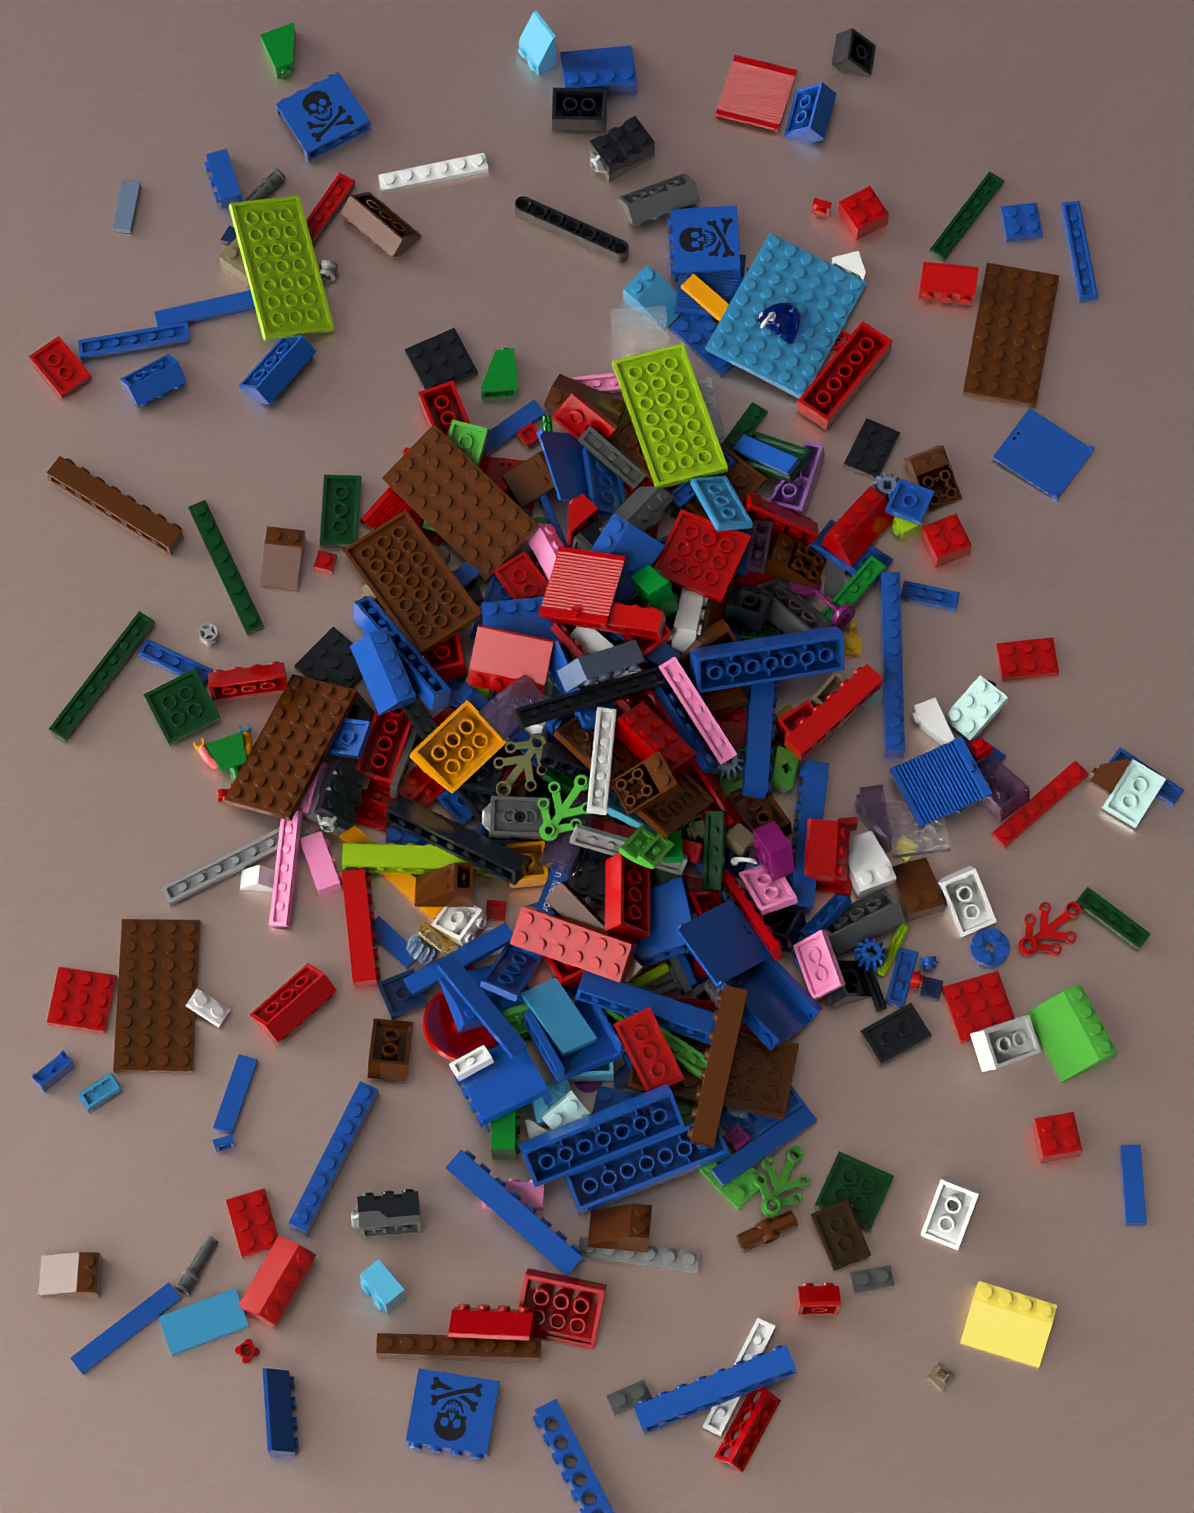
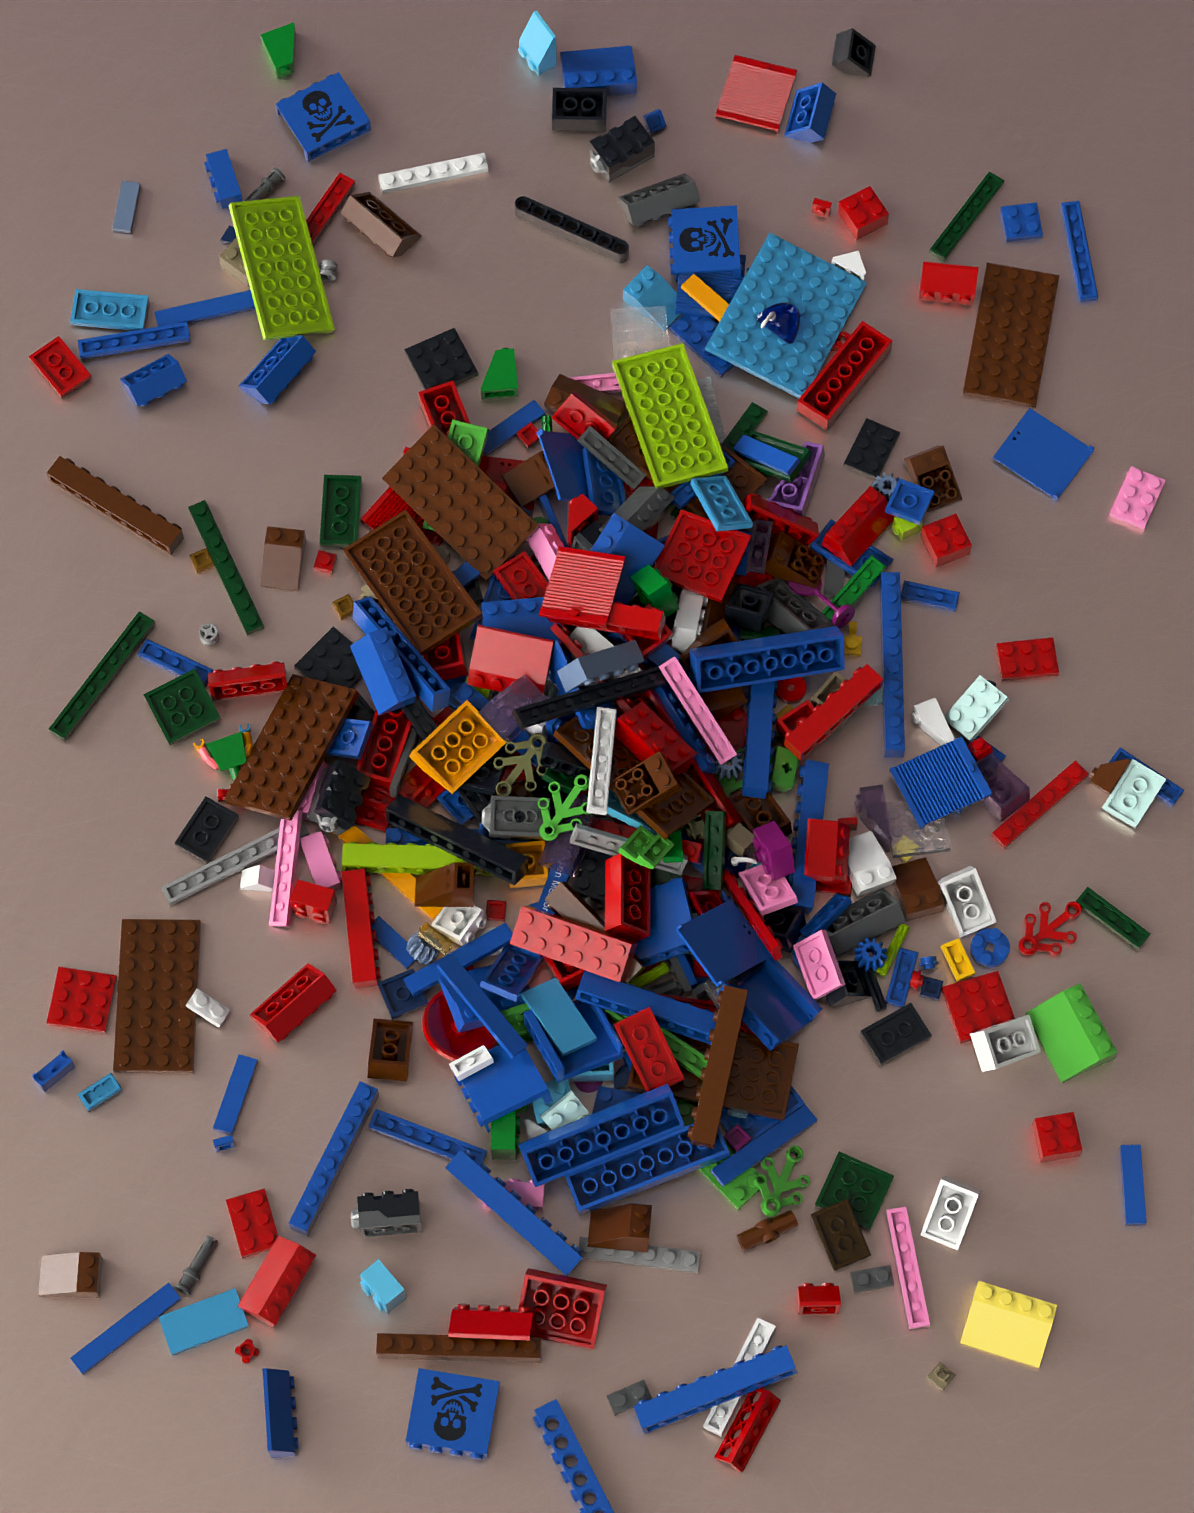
(109, 310): none -> dark azure plate
(201, 560): none -> pearl gold tile
(206, 830): none -> black plate
(313, 901): none -> red brick
(344, 606): none -> pearl gold tile
(422, 1136): none -> blue plate
(654, 121): none -> blue plate
(794, 696): none -> red piece
(907, 1268): none -> bright pink plate
(957, 960): none -> yellow plate
(1137, 497): none -> bright pink plate

